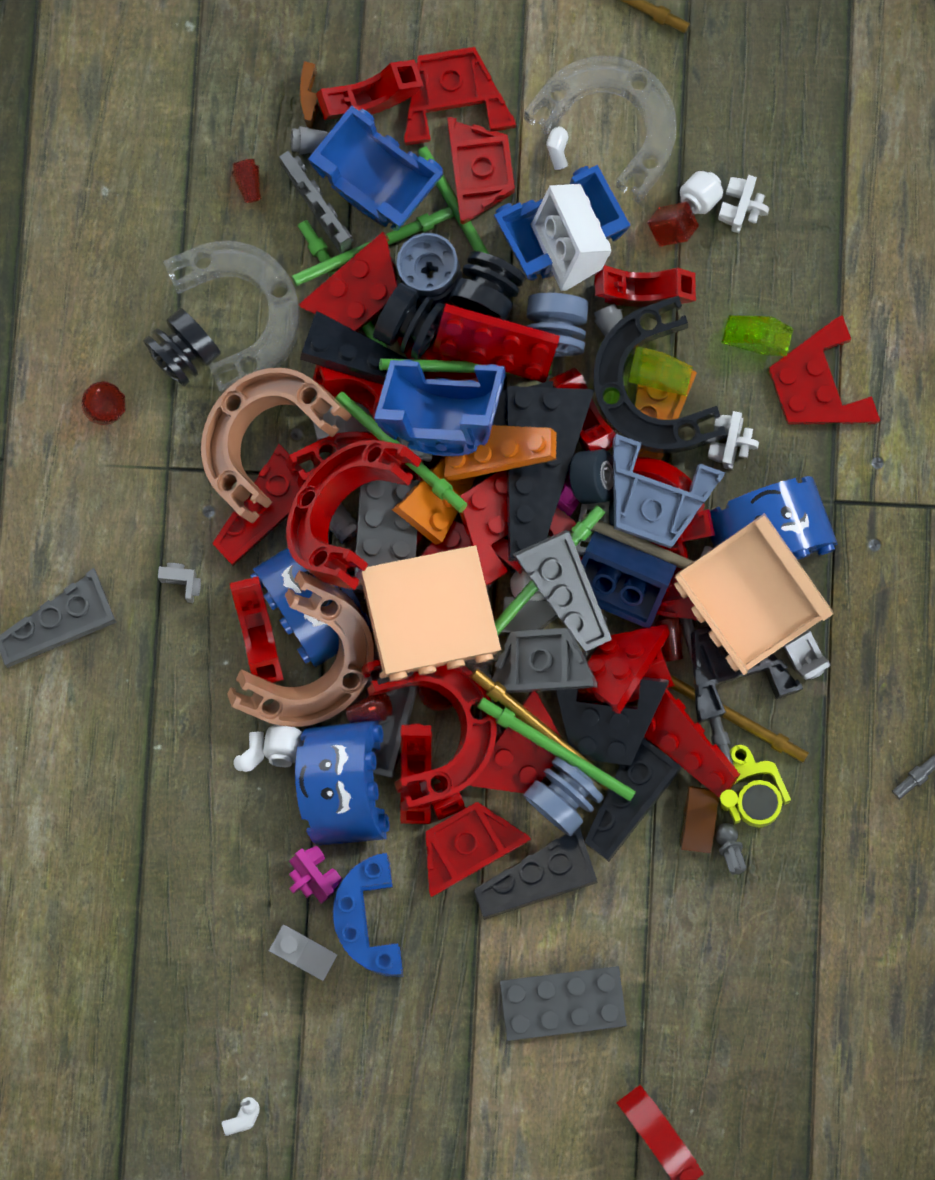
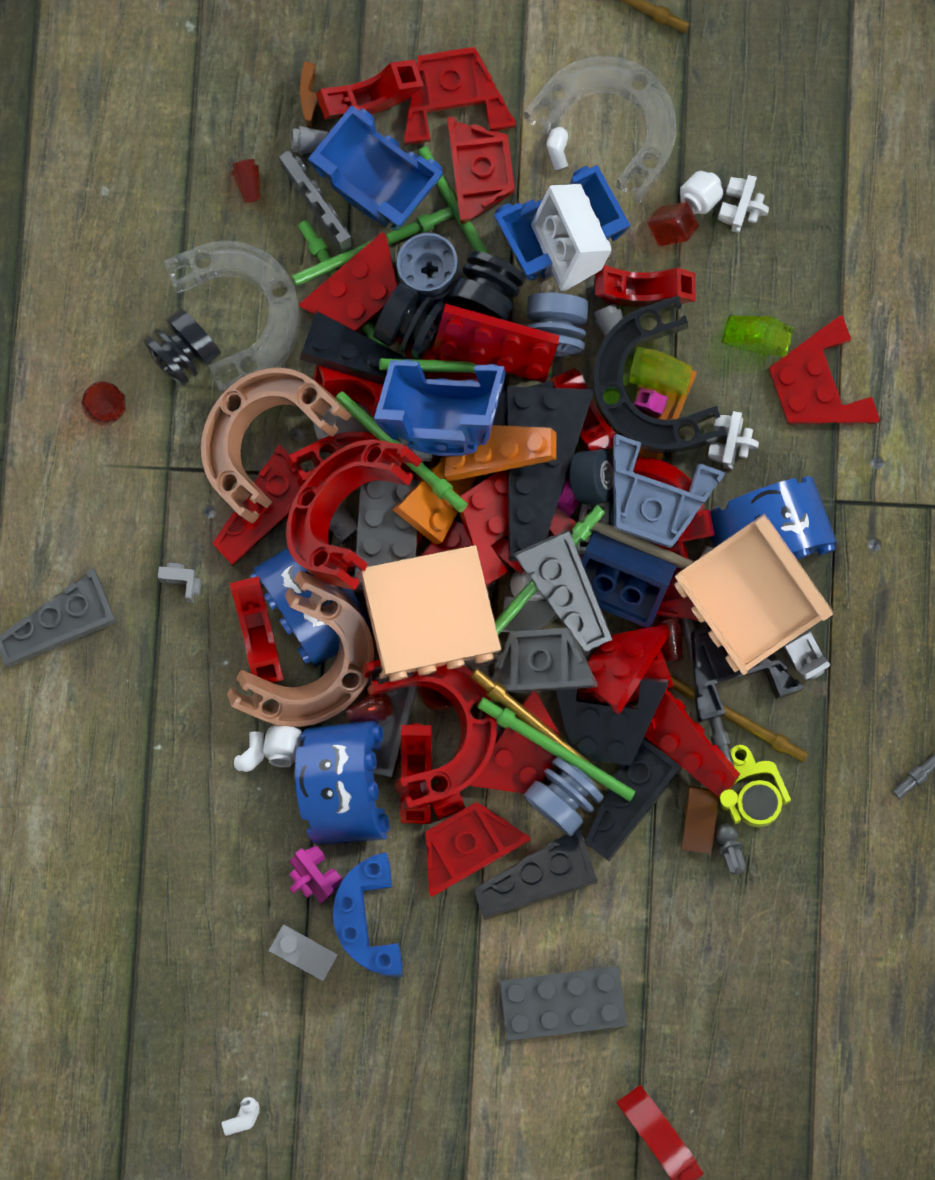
(651, 402): none -> dark pink piece

